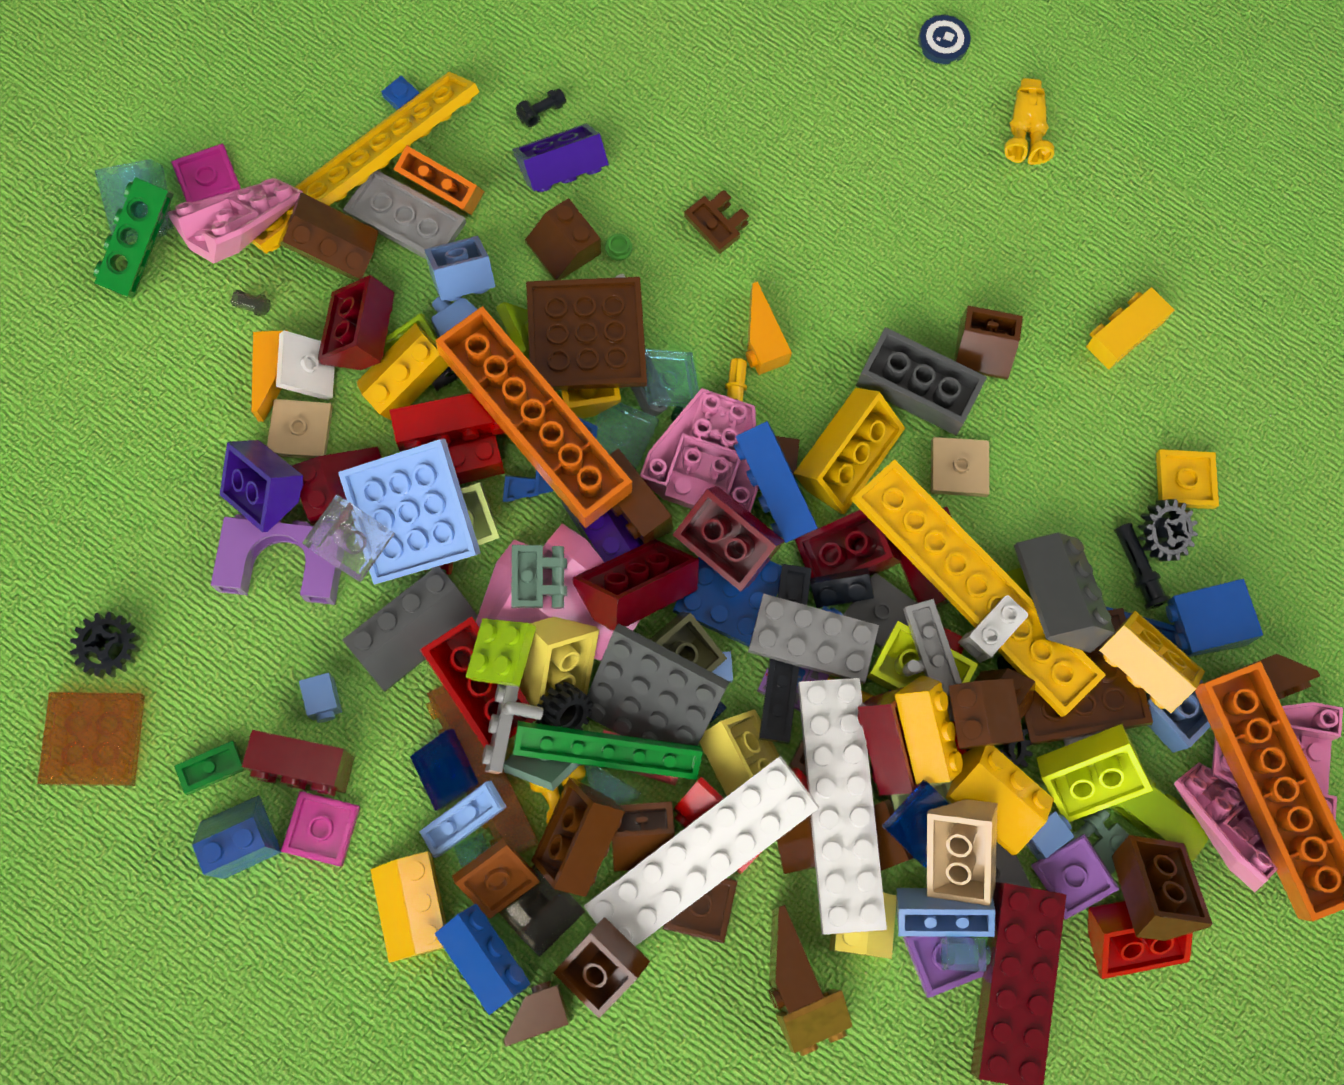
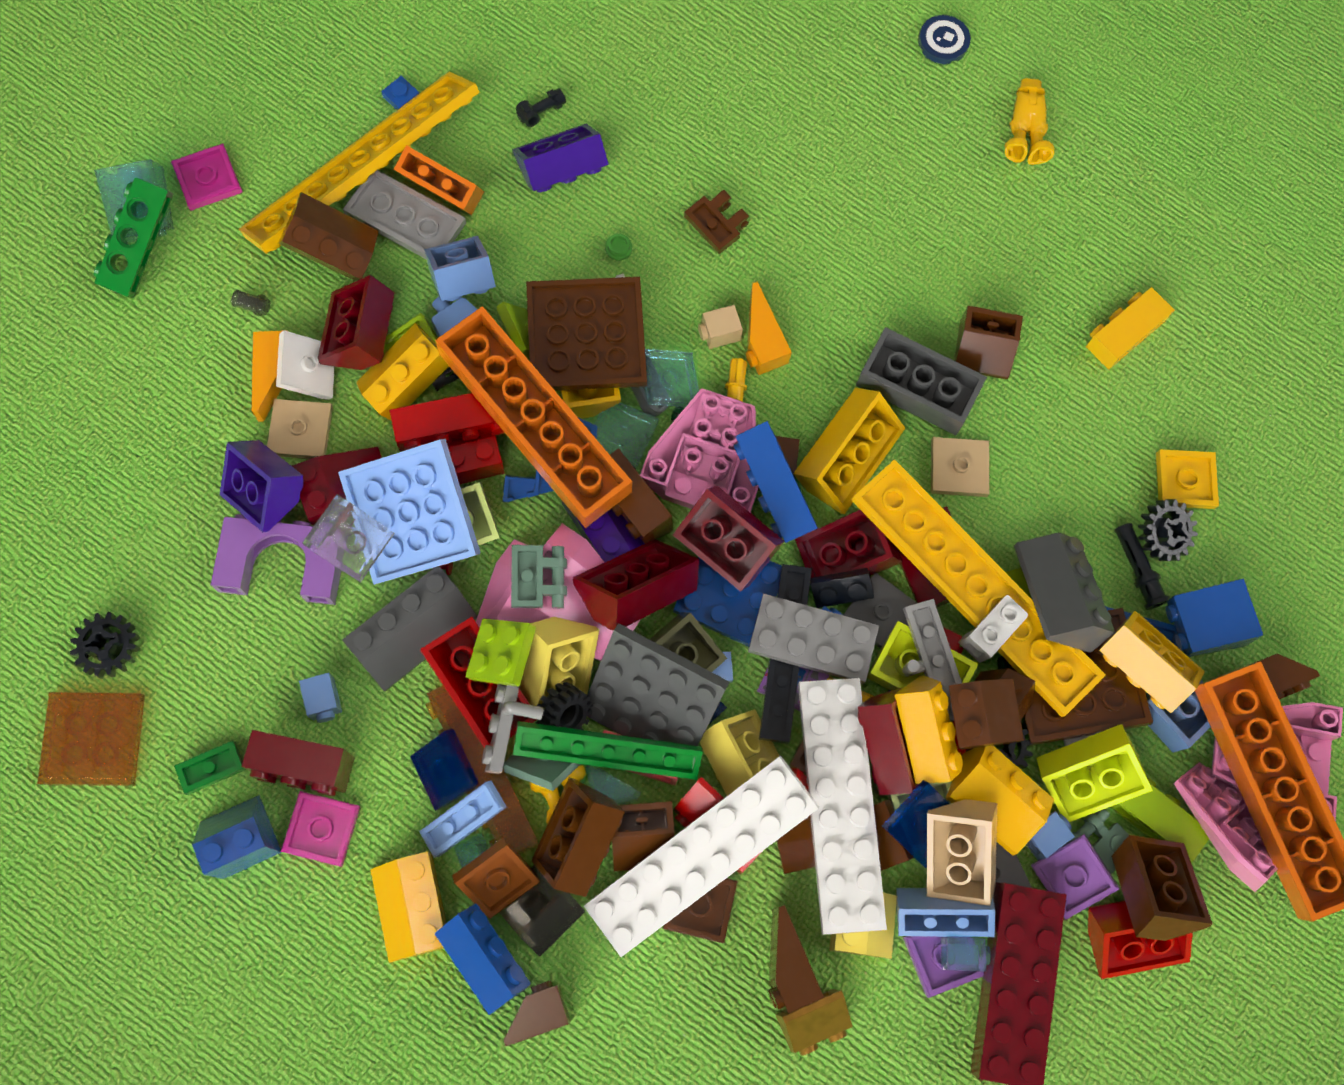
(232, 220): bright pink wedge -> none
(563, 240): reddish brown slope -> none
(602, 967): reddish brown brick -> none
(720, 327): none -> tan brick

